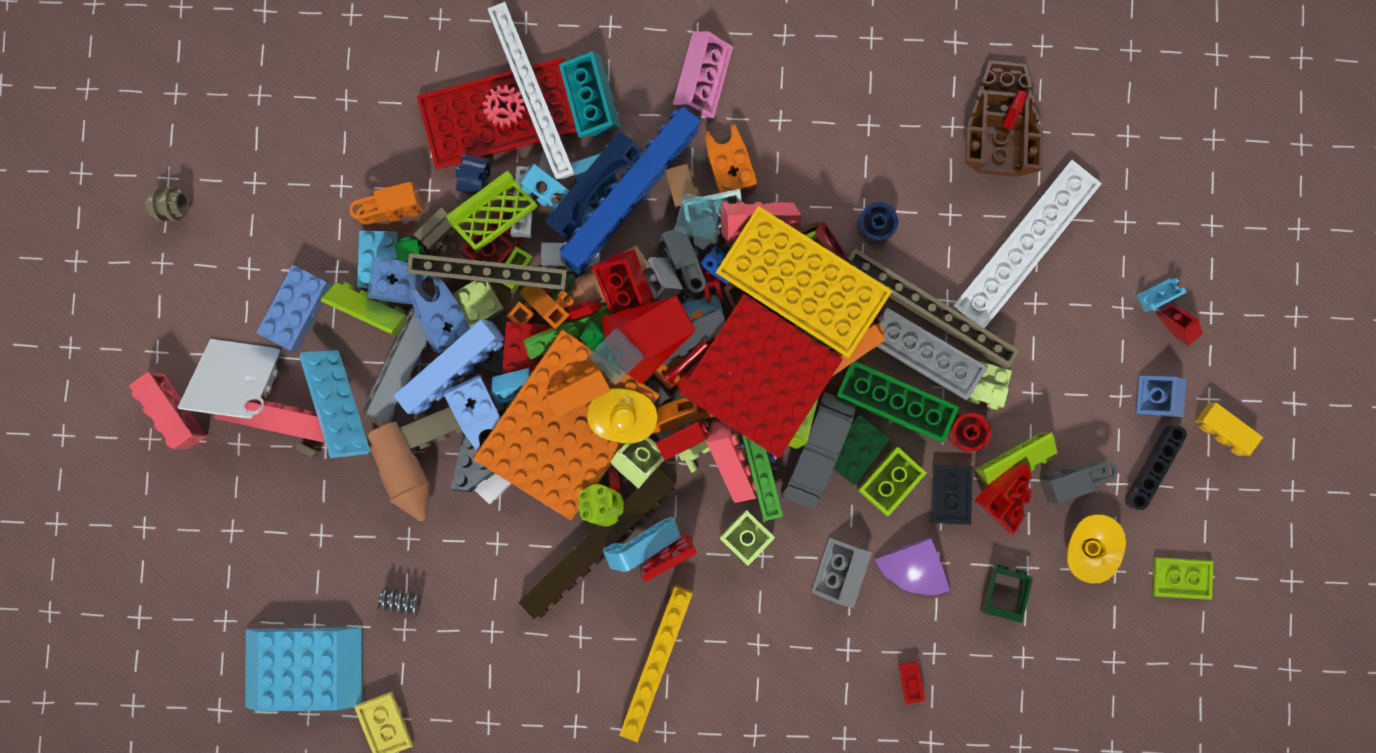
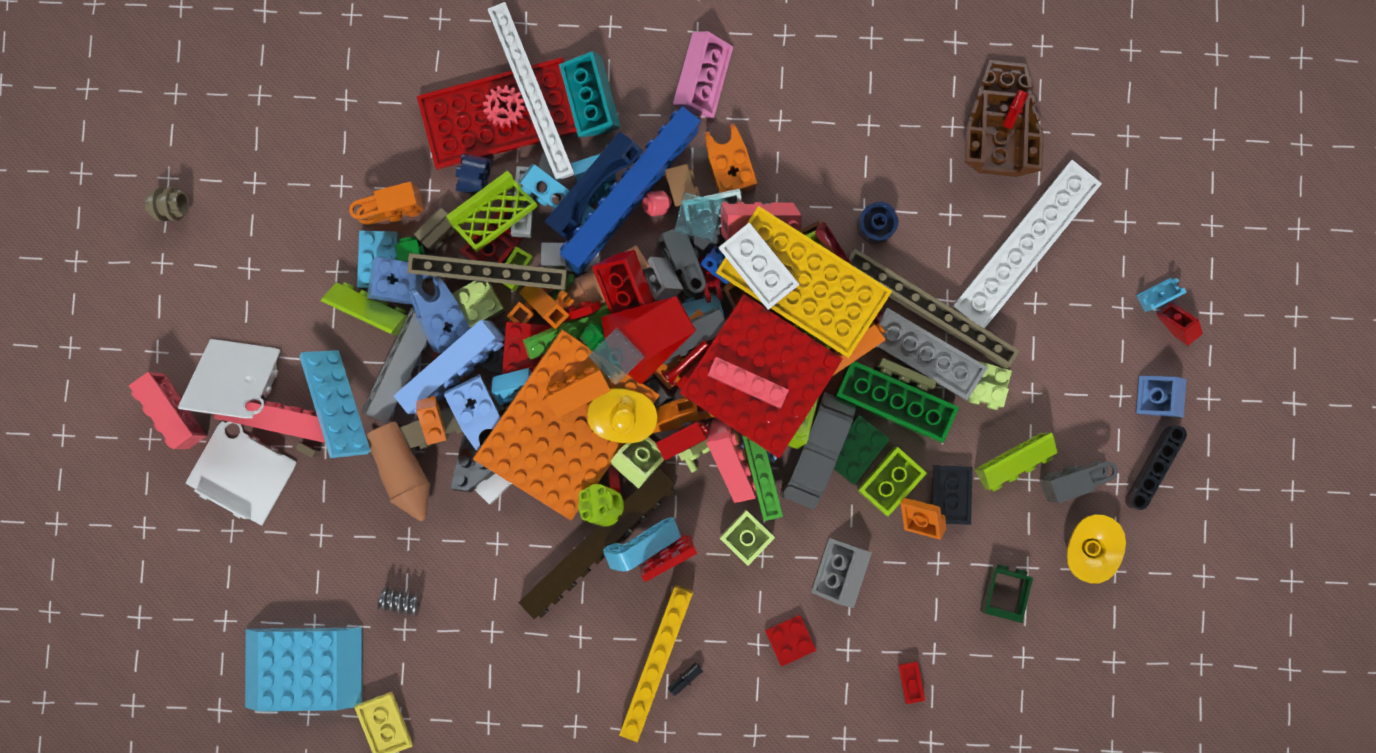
(241, 474): none -> white piece
(294, 309): medium blue brick -> none
(431, 420): none -> orange brick
(656, 203): none -> coral head
(685, 679): none -> black axle
(748, 382): none -> coral plate
(758, 266): none -> white plate
(790, 640): none -> red plate
(905, 375): none -> olive plate
(915, 568): medium lavender brick -> none
(923, 518): none -> orange plate
(978, 426): red brick -> none
(1006, 497): red brick -> none
(1182, 578): lime tile -> none
(1228, 429): yellow brick -> none

